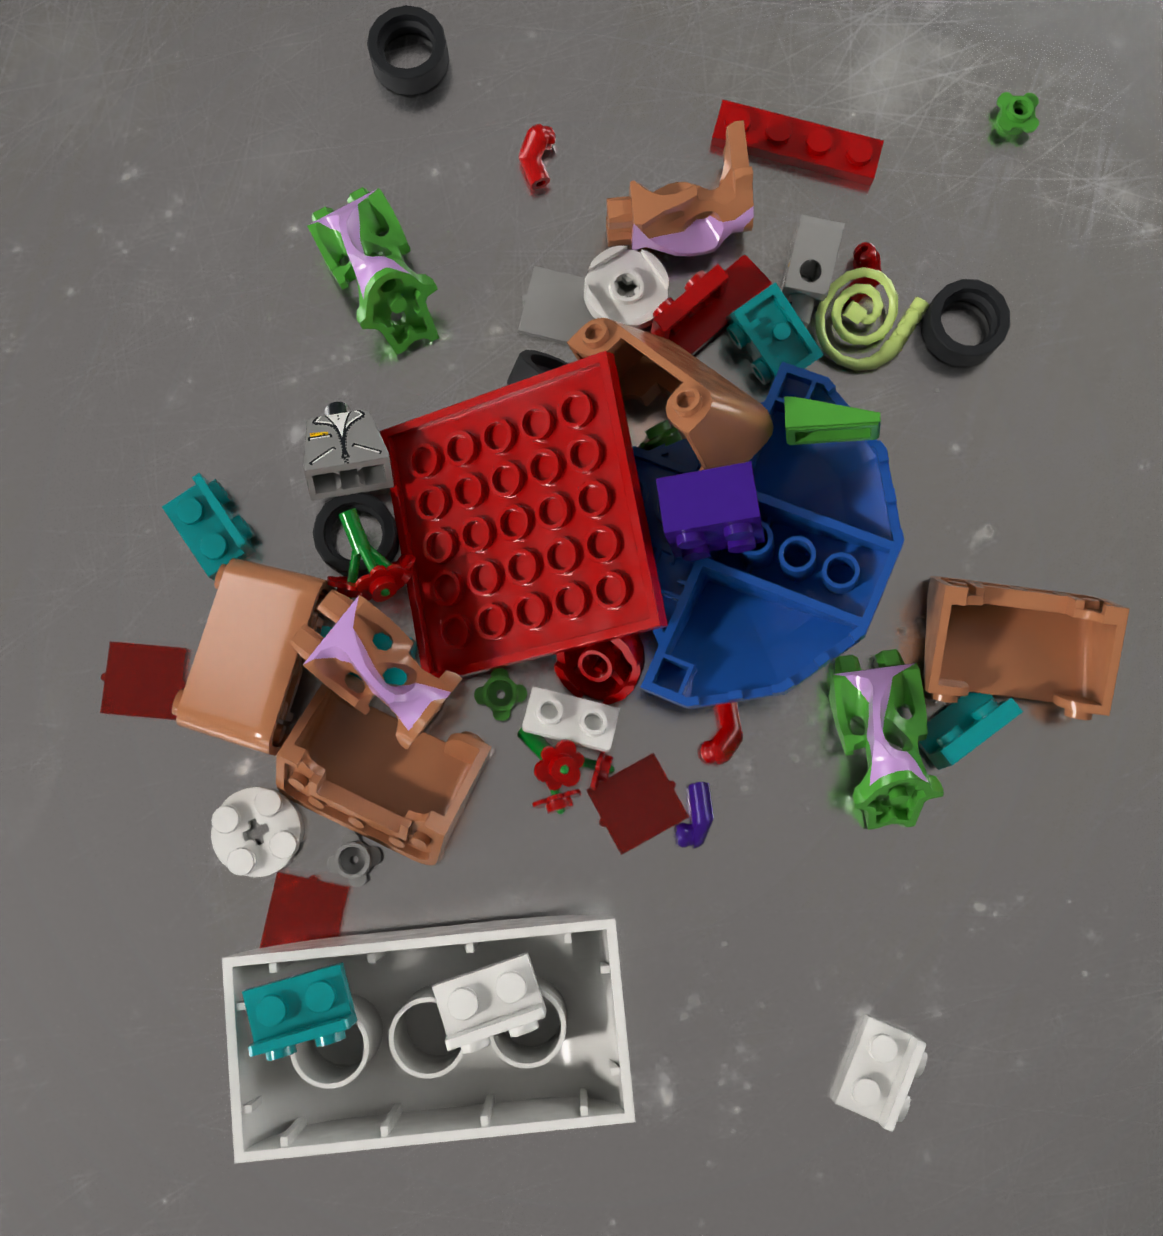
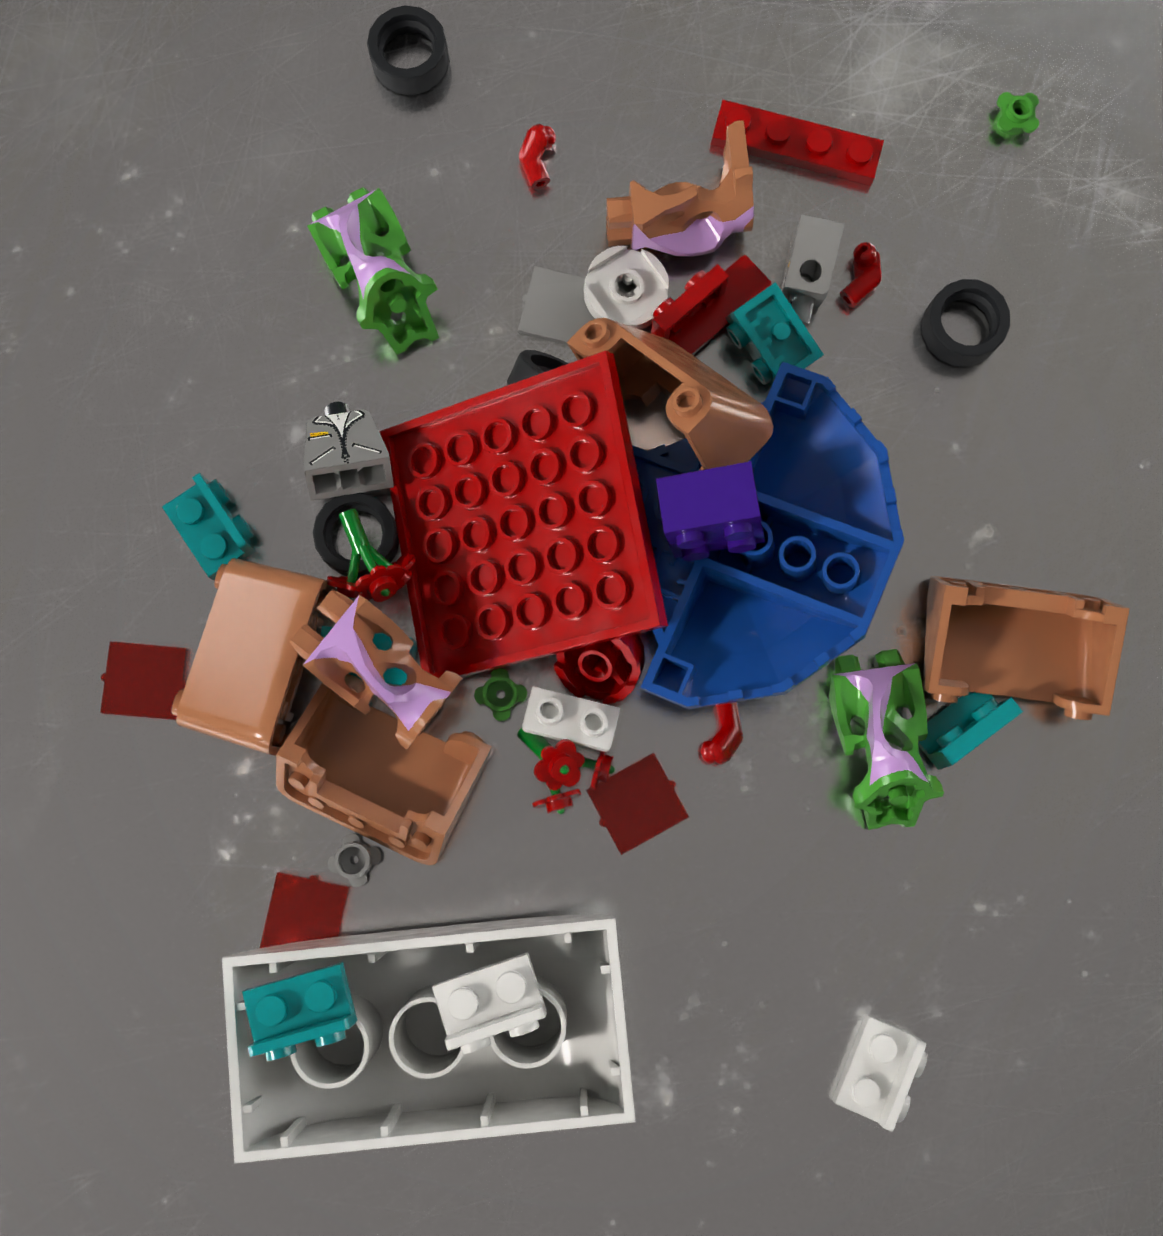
(233, 821): white plate -> none
(661, 434): bright green plate -> none
(701, 817): dark purple arm -> none
(824, 422): bright green slope -> none
(857, 314): yellowish green piece -> none

